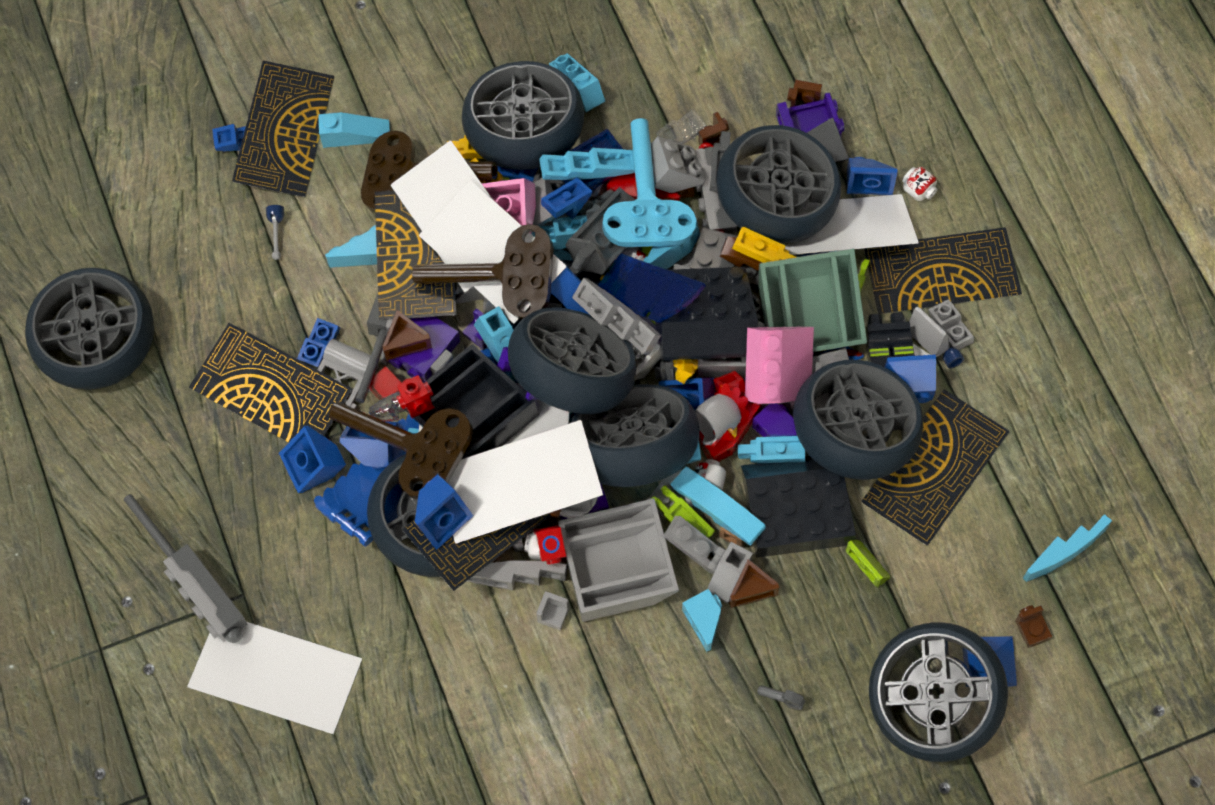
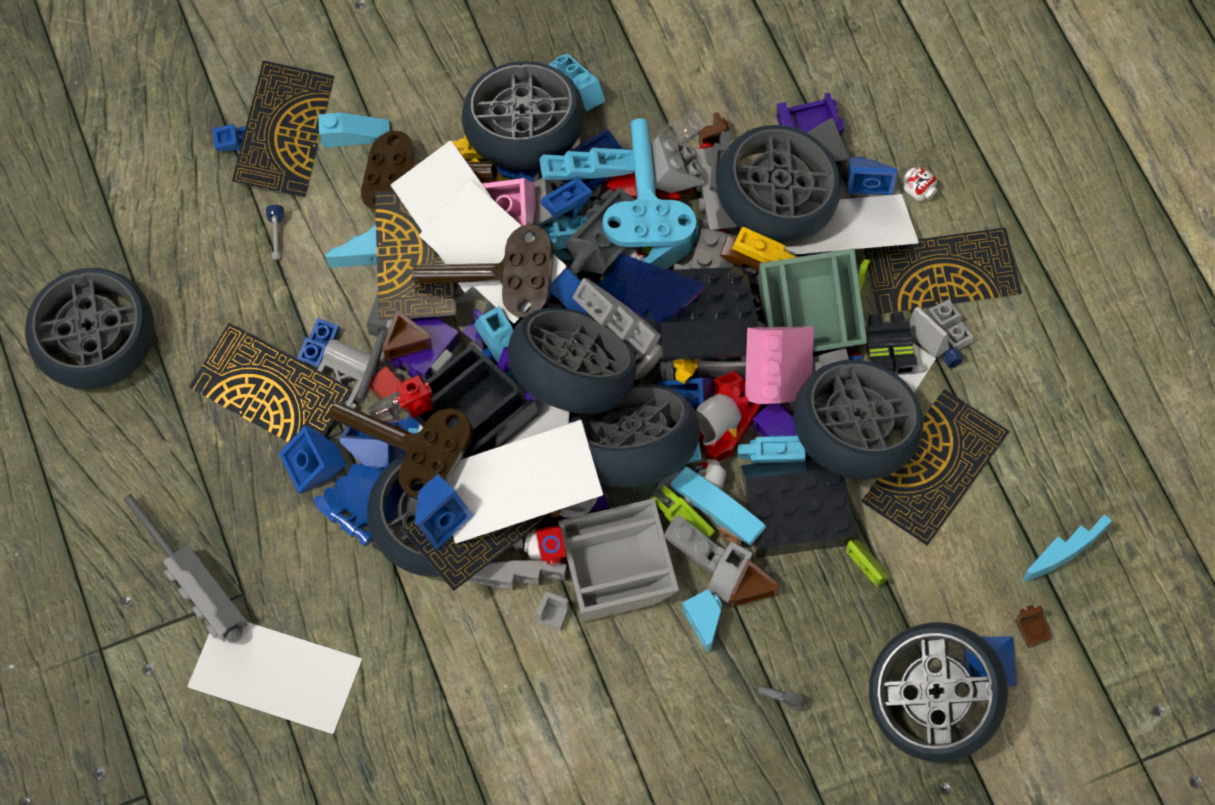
(804, 91): reddish brown bracket -> none
(917, 372): slope -> none

